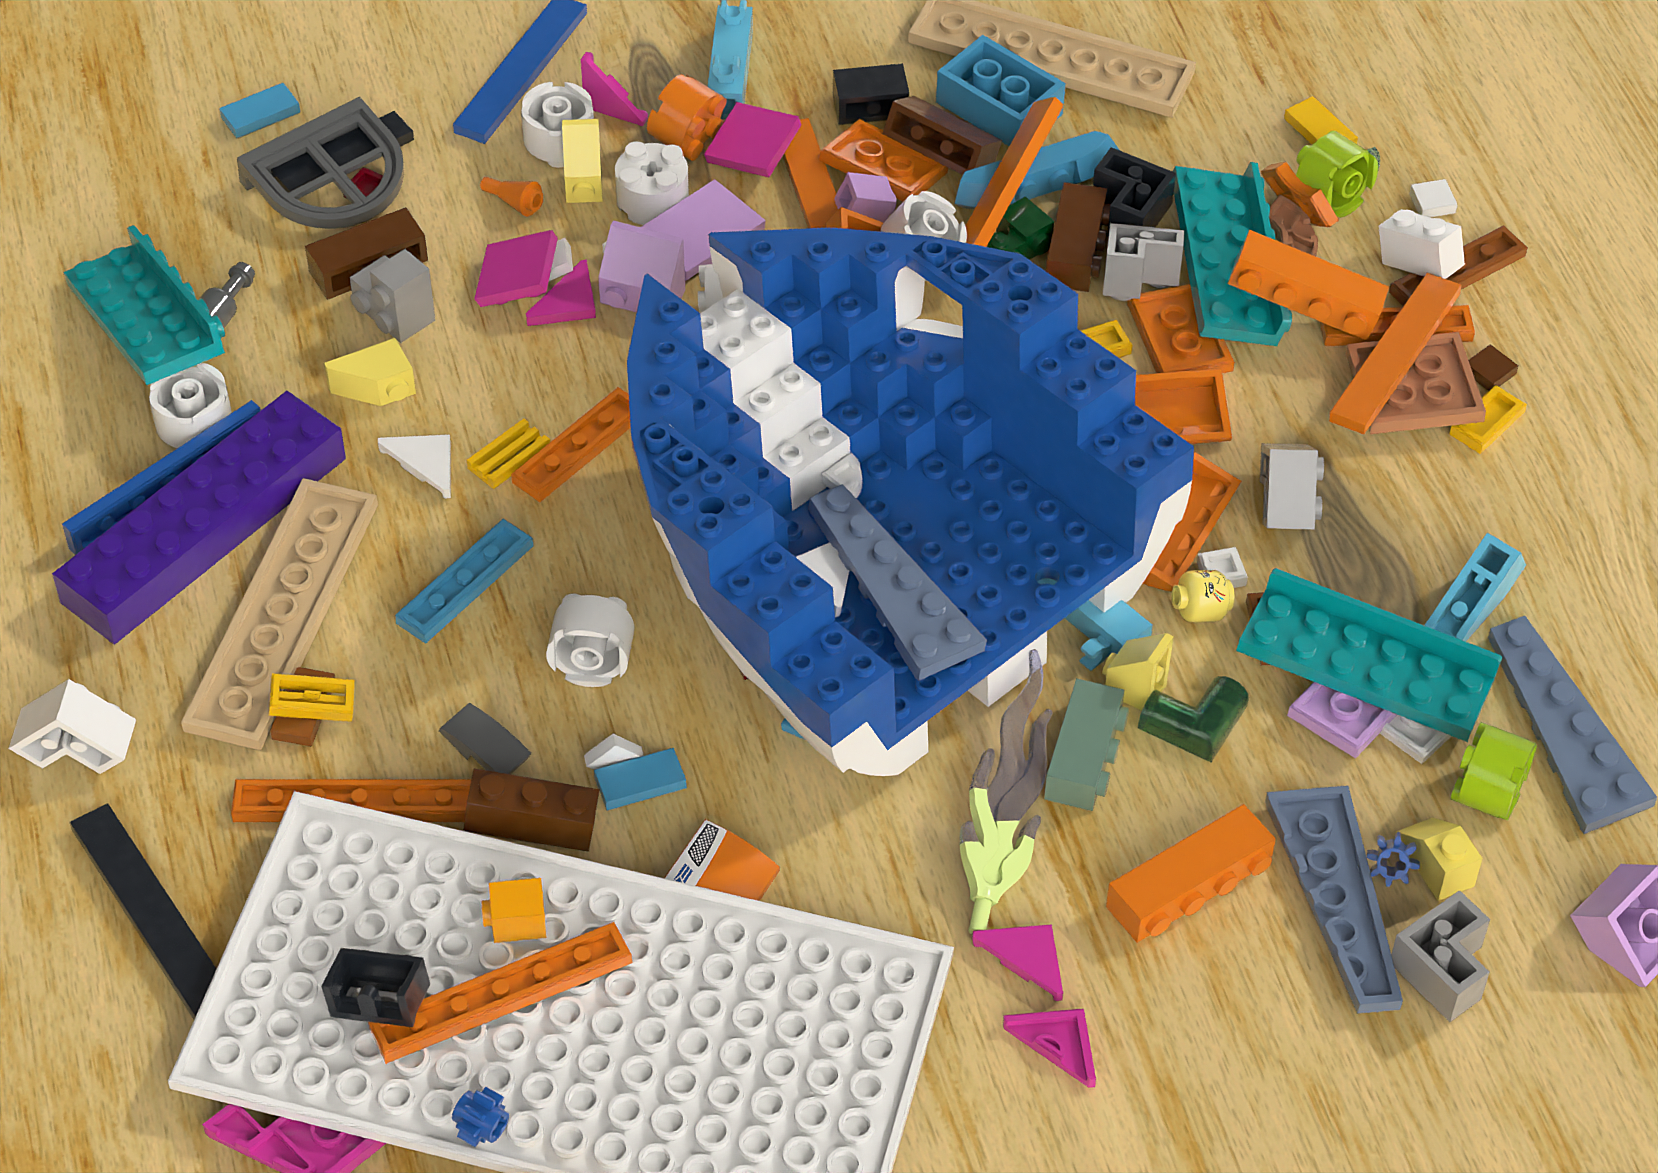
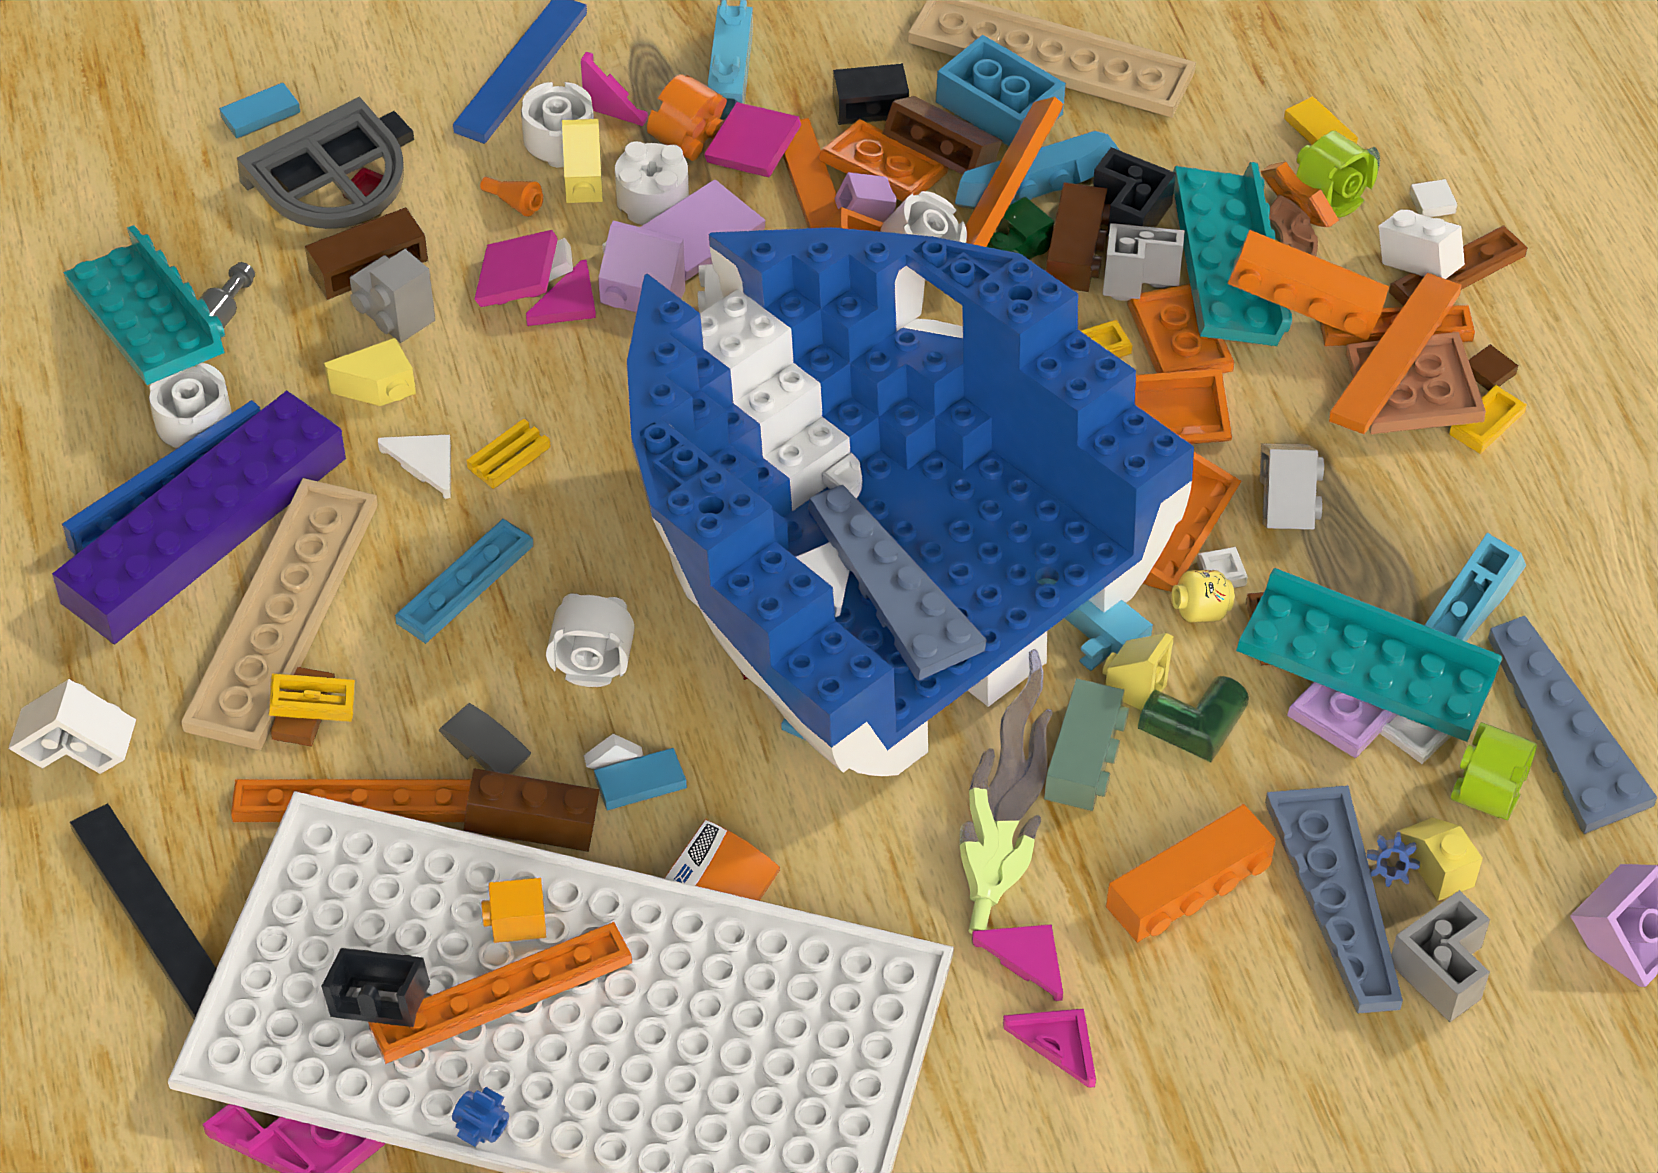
(575, 446): orange tile -> none

